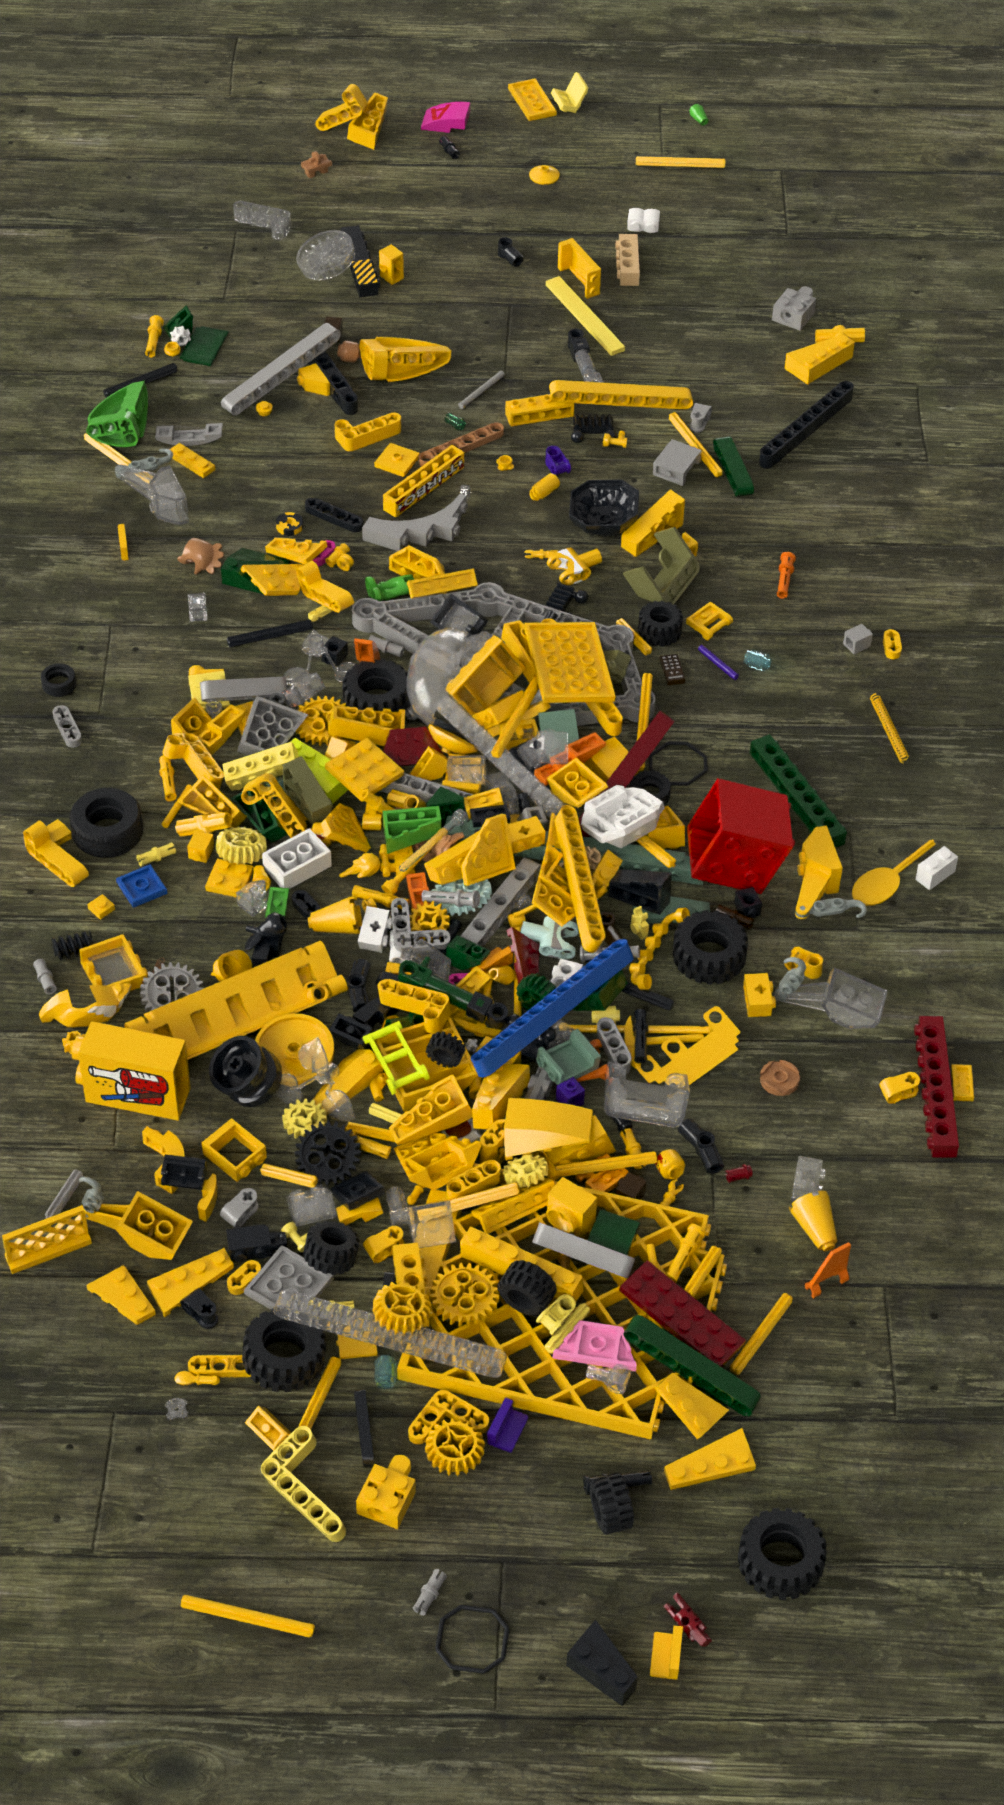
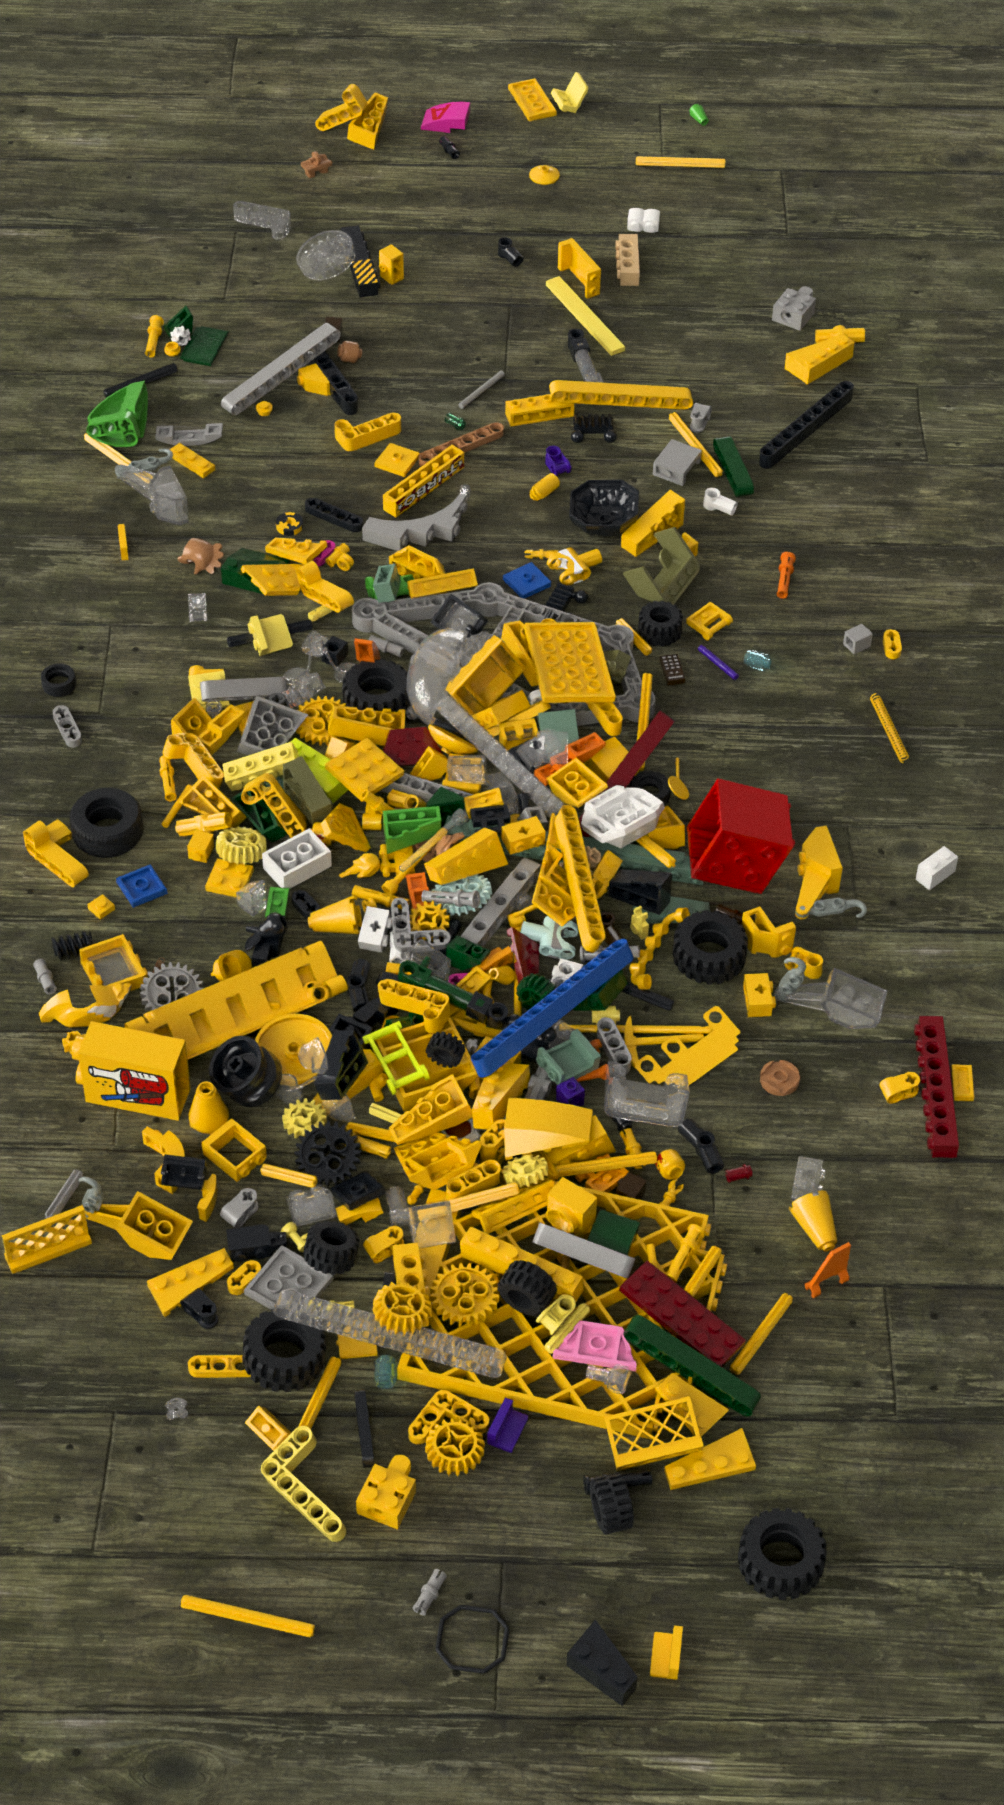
(124, 1294): yellow wing -> none
(156, 854): light yellow pin -> none
(188, 1378): yellow piece -> none
(207, 1109): none -> yellow cone
(260, 874): yellow cone -> none
(269, 634): none -> light yellow bracket
(345, 1065): none -> black wedge
(386, 583): none -> sand green brick
(401, 358): yellow panel -> none
(490, 852): yellow plate -> none
(505, 463): yellow plate -> none
(515, 718): yellow axle -> none
(527, 580): none -> blue plate
(615, 441): yellow piece -> none
(640, 1029): black pin -> none
(659, 1452): none -> yellow fence
(677, 785): none -> yellow piece
(689, 1620): dark red hinge -> none
(690, 746): black piece -> none
(714, 501): none -> white piece
(748, 902): black brick -> none
(765, 937): none -> yellow piece
(792, 783): dark green brick -> none
(883, 882): yellow piece -> none

